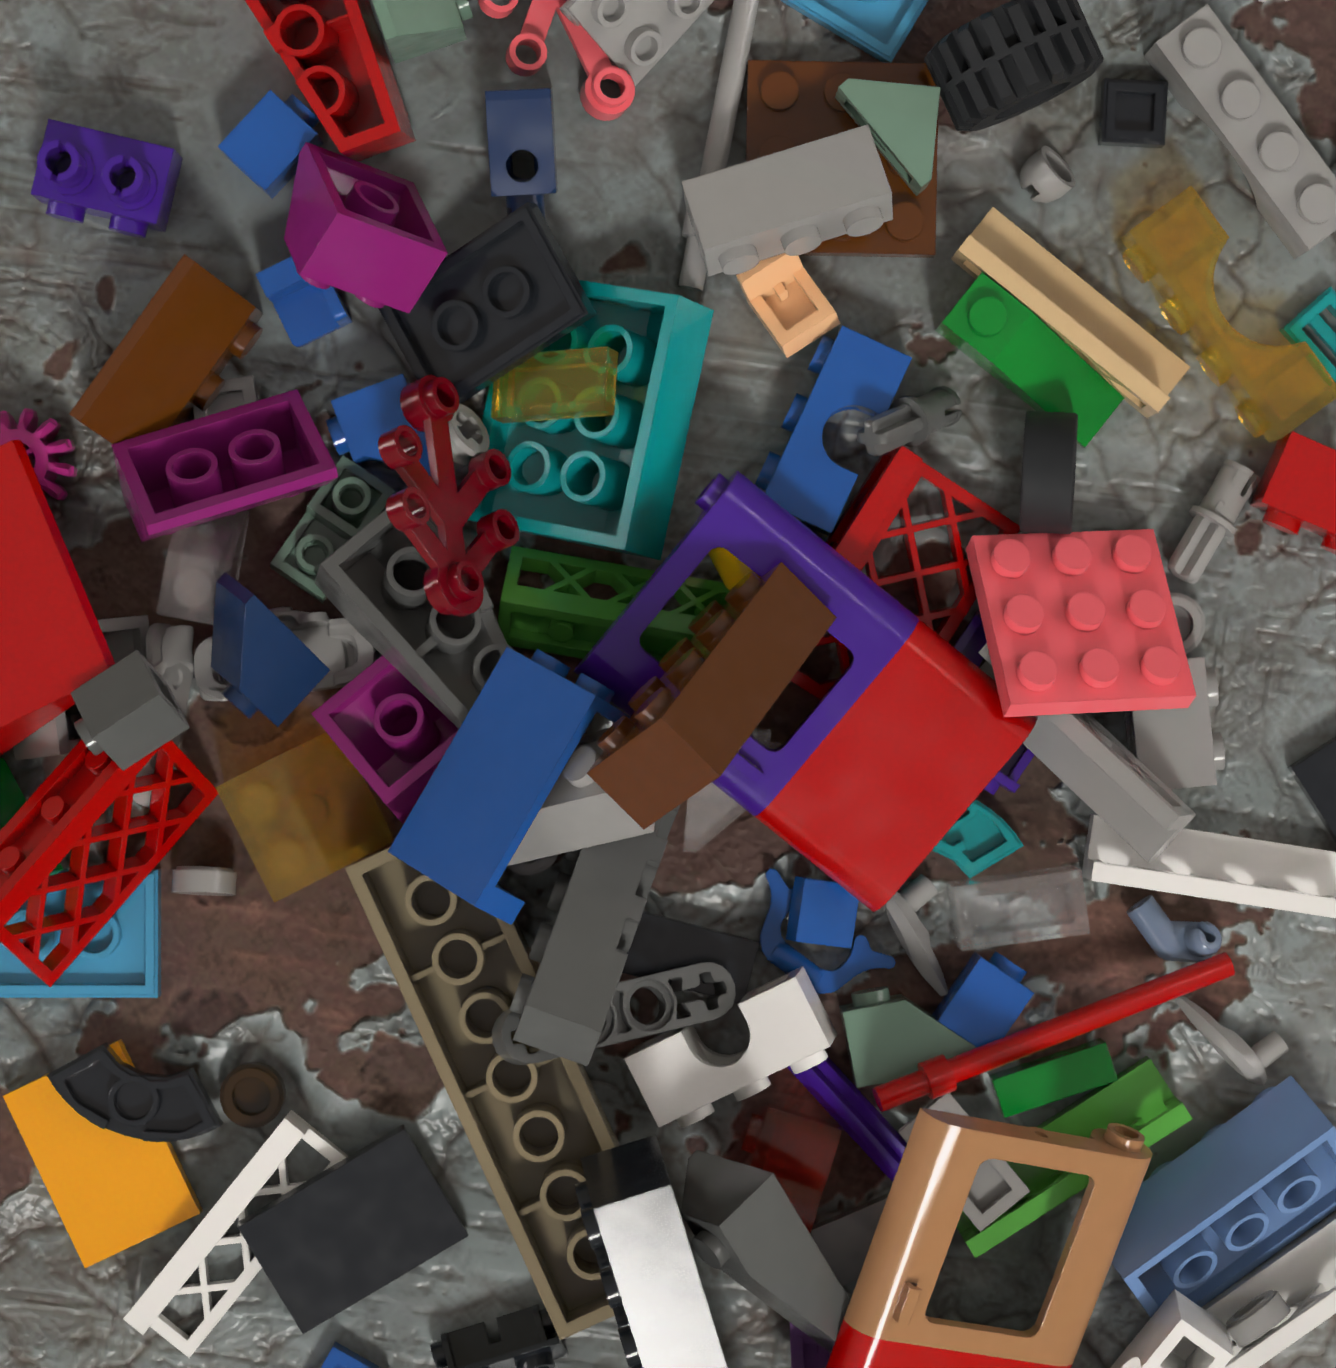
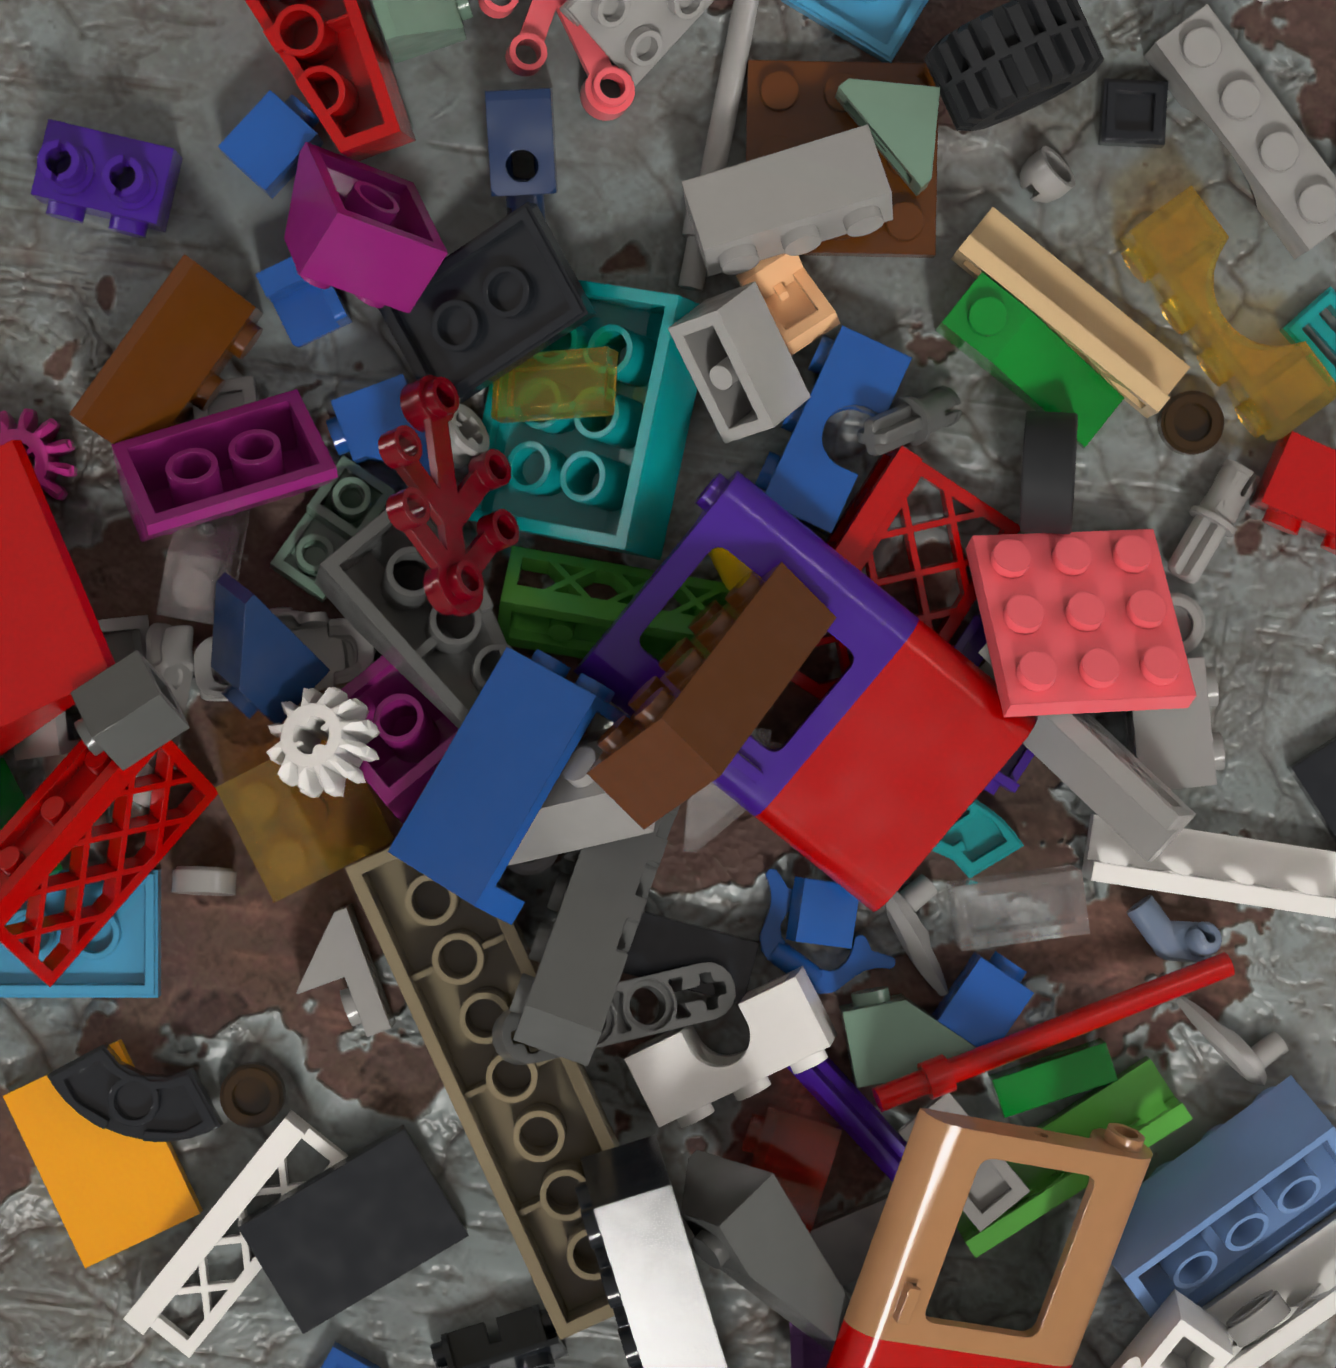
(320, 766): none -> white gear
(347, 955): none -> light grey slope
(739, 362): none -> light grey brick
(1190, 423): none -> dark brown tile

